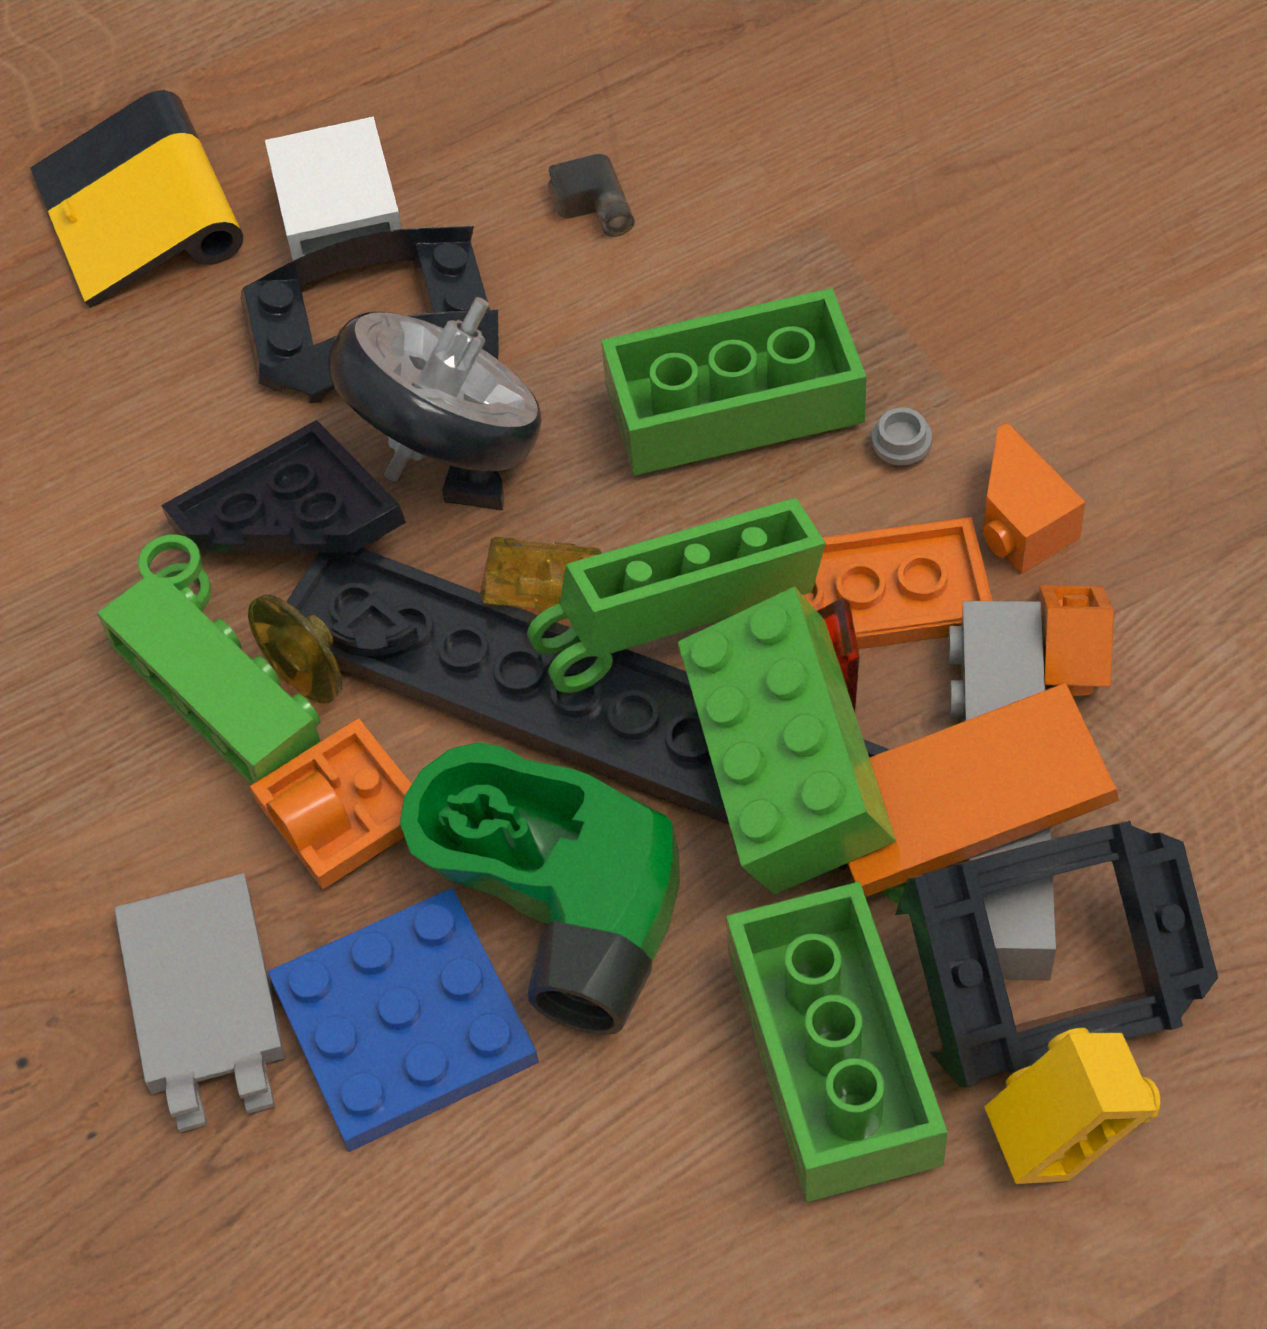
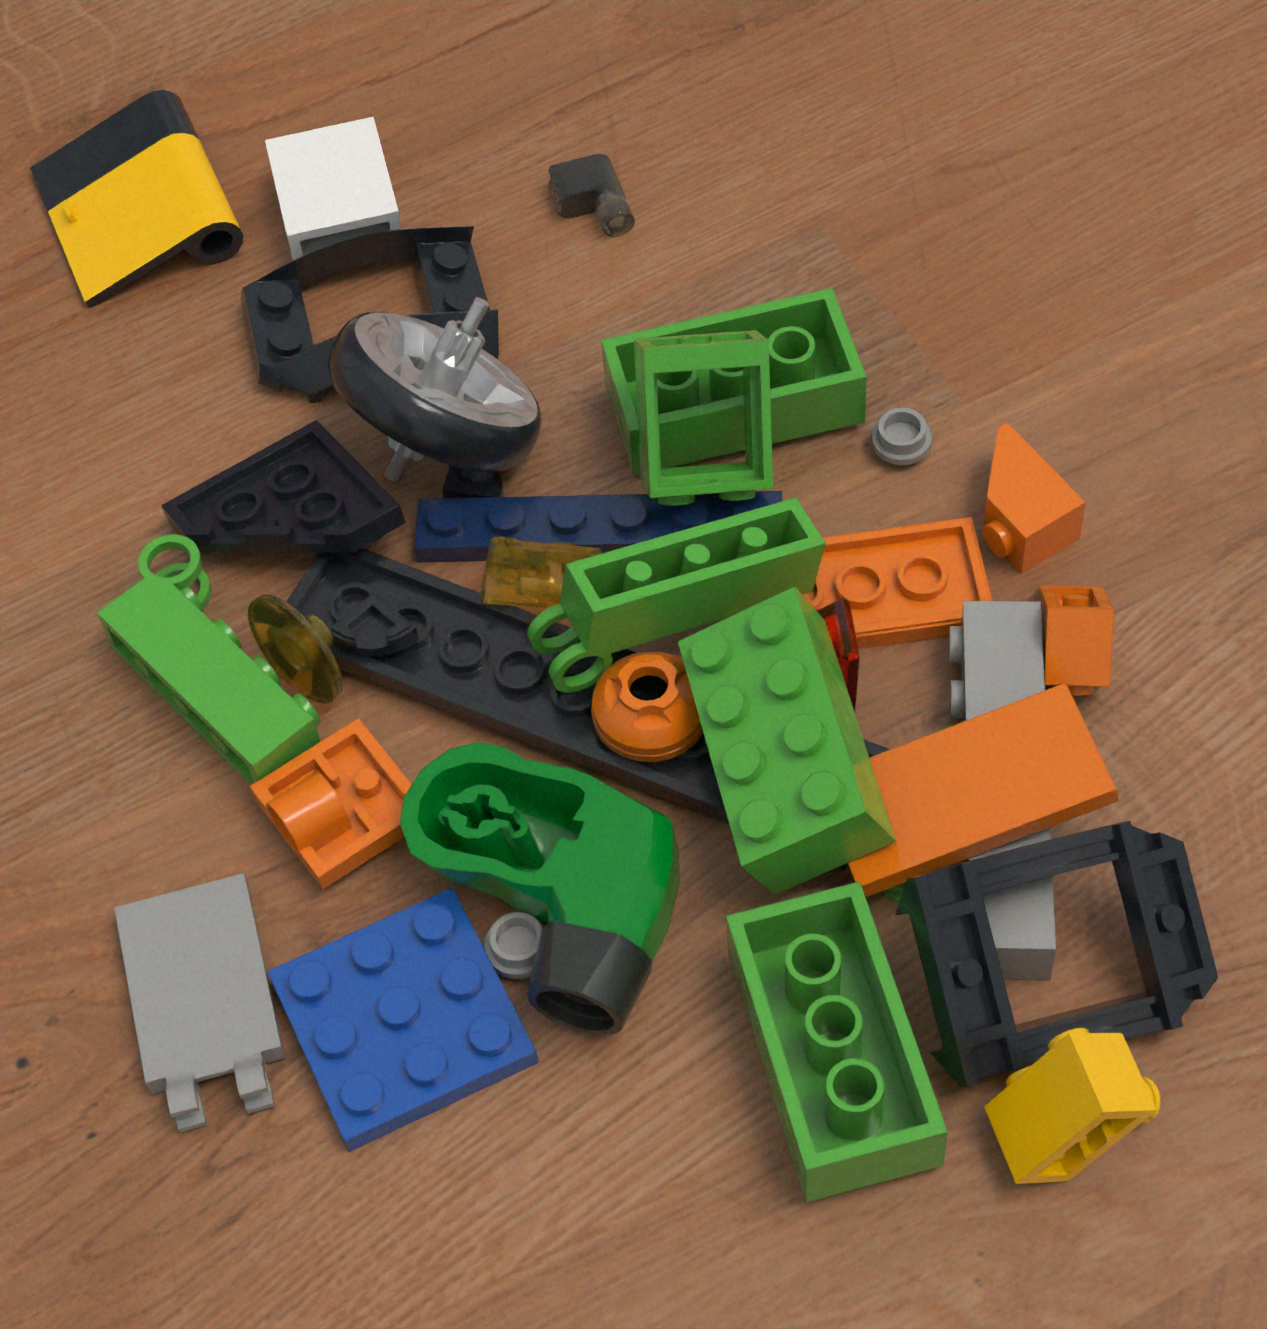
(464, 526): none -> dark blue plate
(513, 944): none -> light grey plate
(643, 728): none -> orange piece
(705, 352): none -> bright green window

